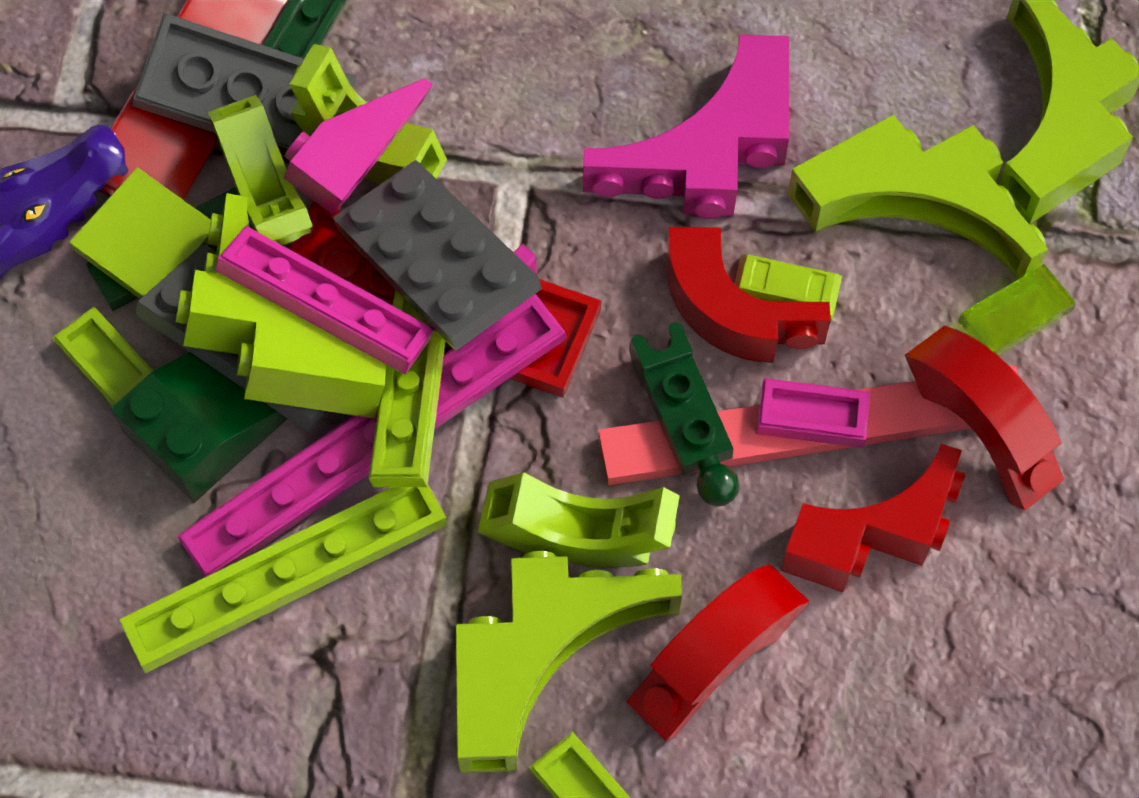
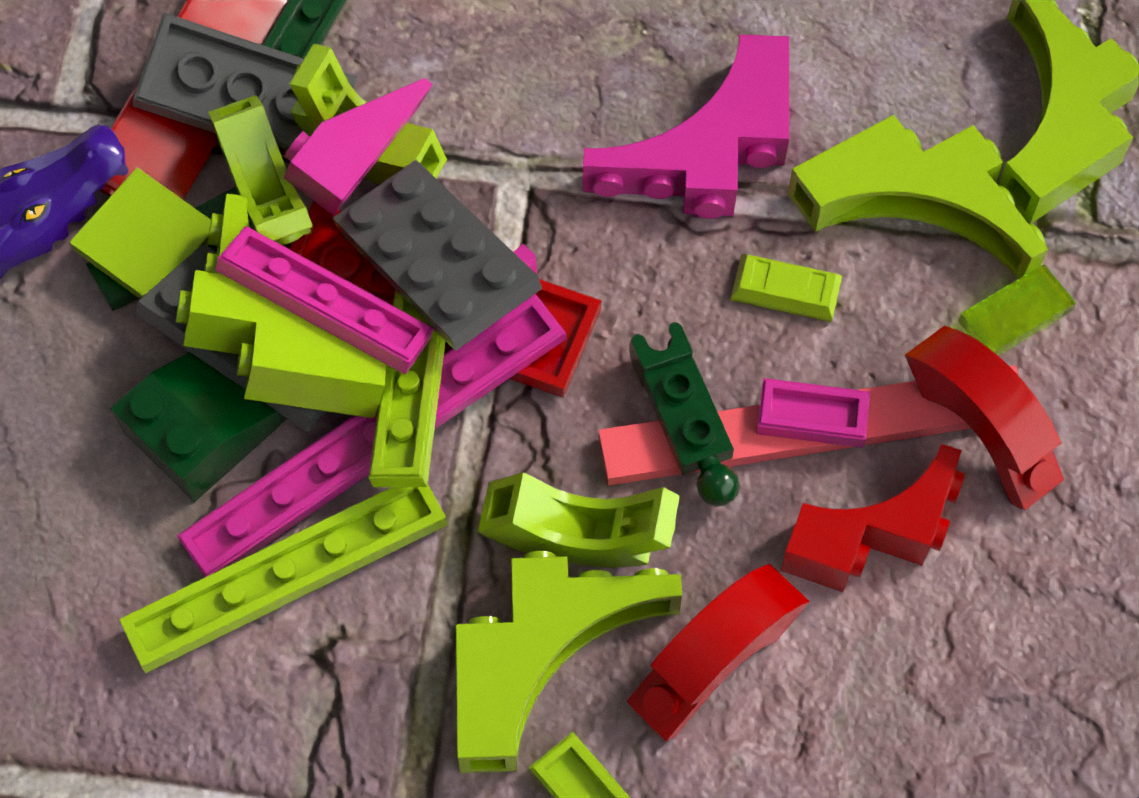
(102, 355): lime tile -> none
(727, 314): red arch -> none

